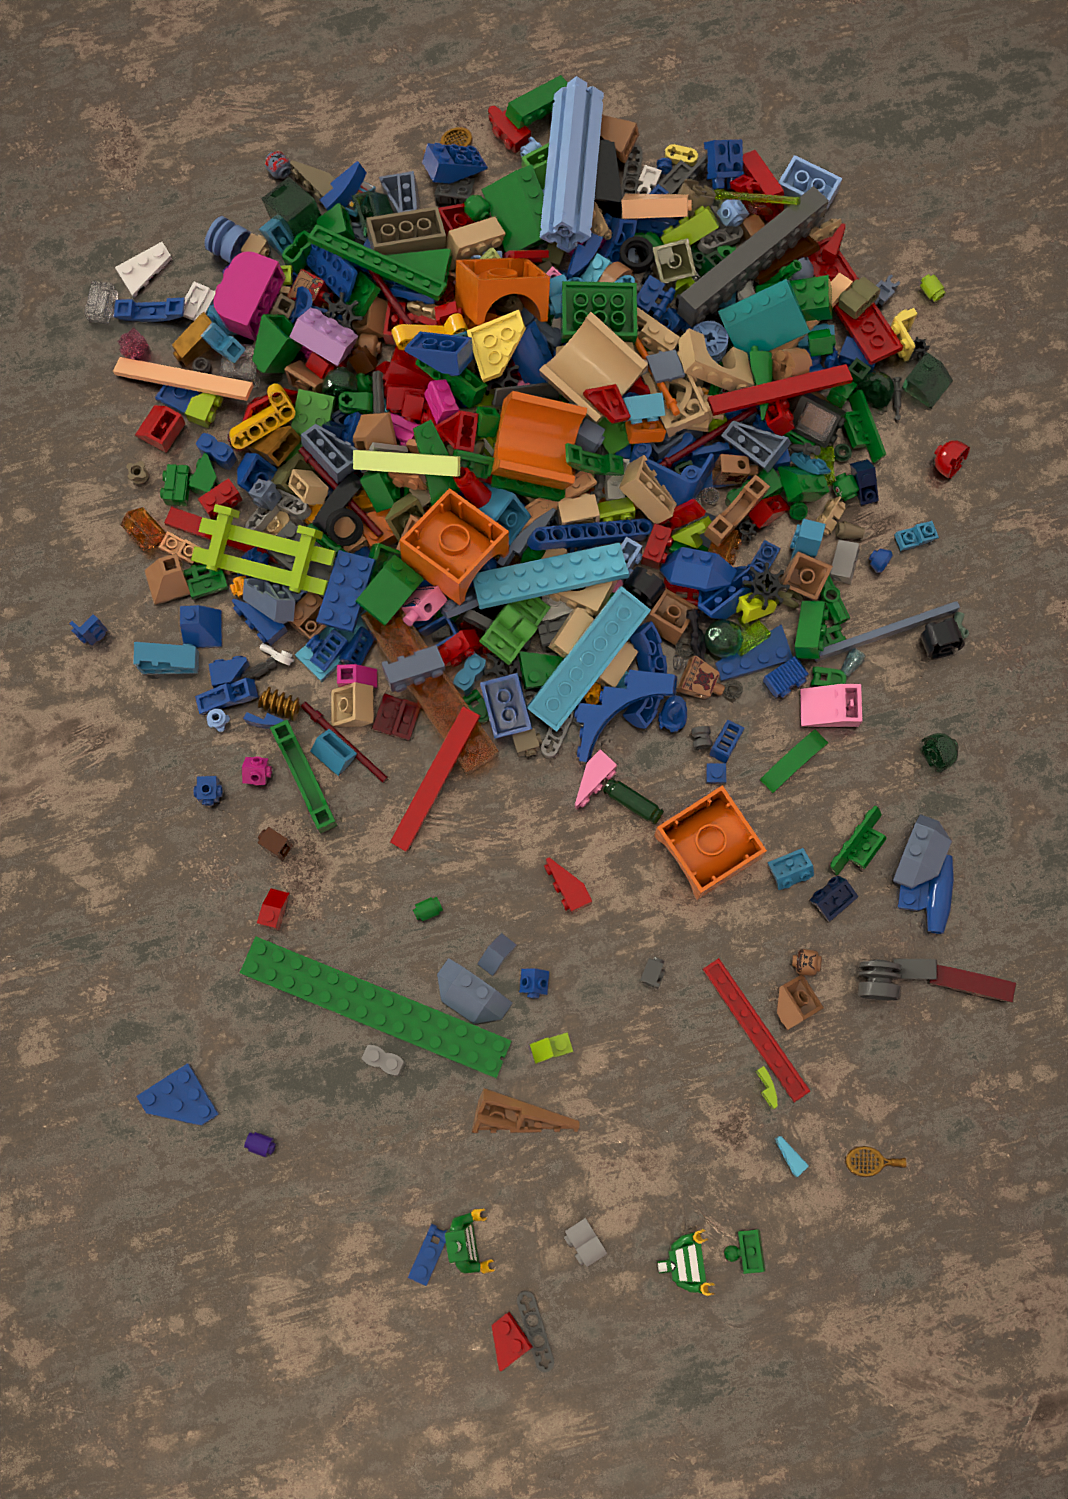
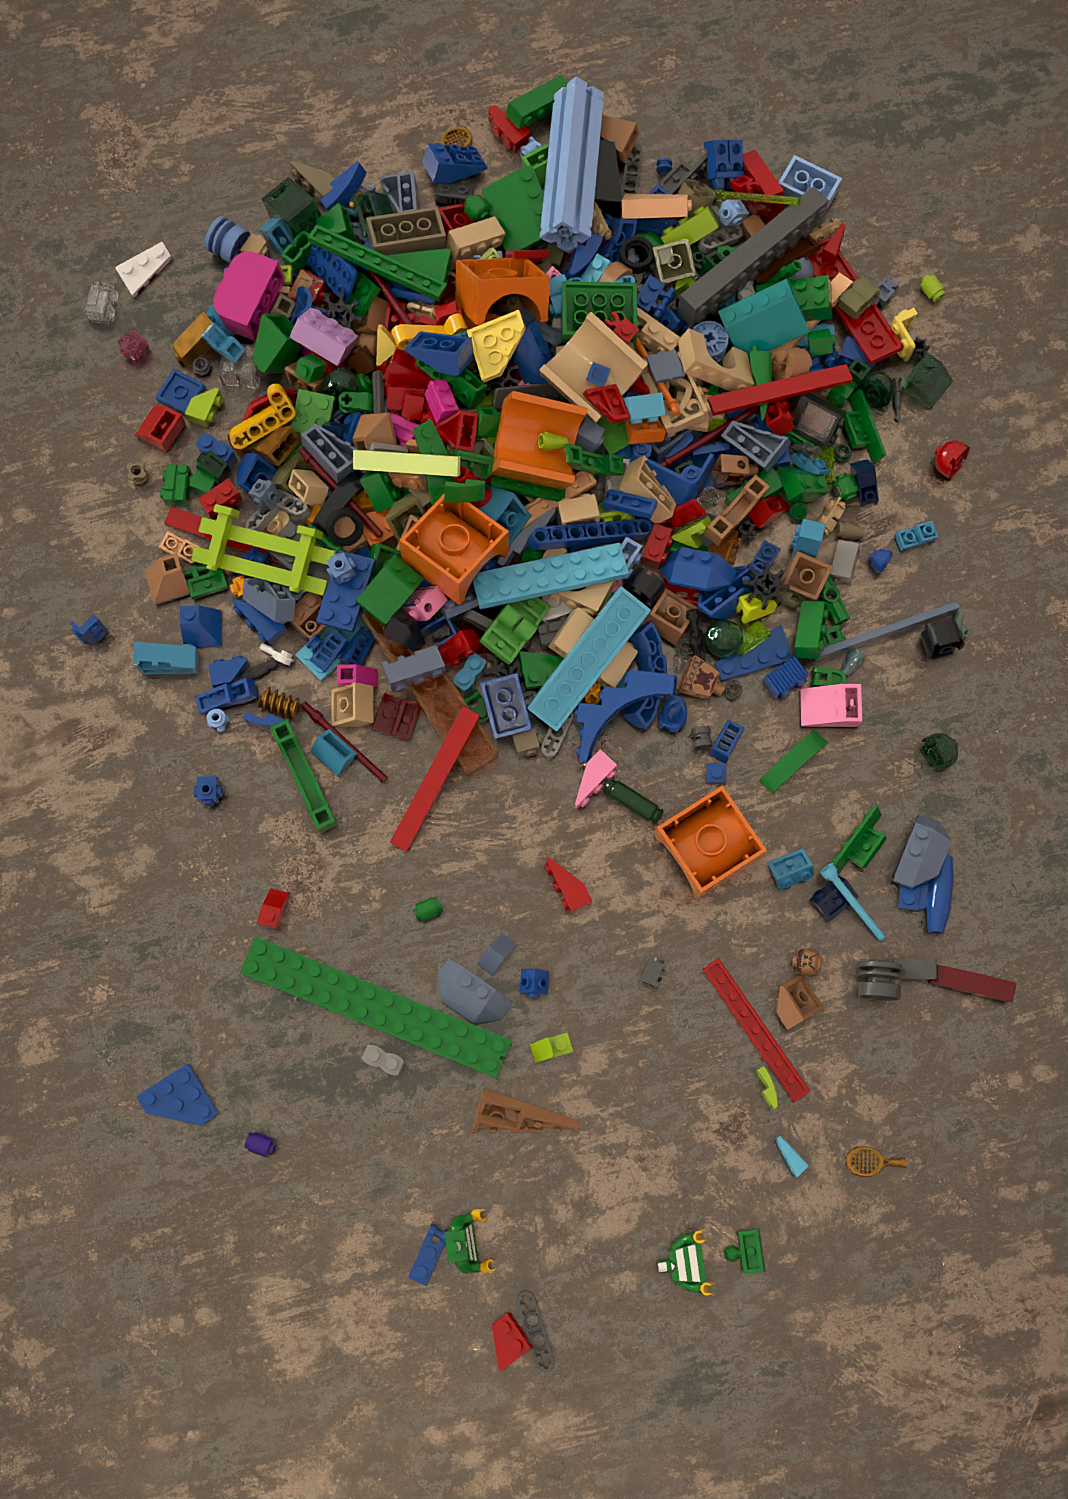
(143, 528): clear orange brick -> none
(149, 311): blue slope -> none
(183, 378): light nougat tile -> none
(198, 301): white plate -> none
(211, 464): none -> dark green bracket
(256, 770): dark pink brick -> none
(274, 843): reddish brown brick -> none
(278, 165): sand blue head -> none
(310, 368): none -> green brick
(341, 567): none -> medium blue brick
(385, 345): none -> light yellow slope
(405, 631): none -> black slope
(459, 492): none -> green slope
(550, 441): none -> lime cone
(585, 1243): light grey brick -> none
(598, 374): none -> blue plate
(623, 329): none -> red plate
(629, 504): none -> blue plate
(648, 179): white plate -> none
(681, 153): light yellow beam -> none
(830, 872): none -> medium azure piece

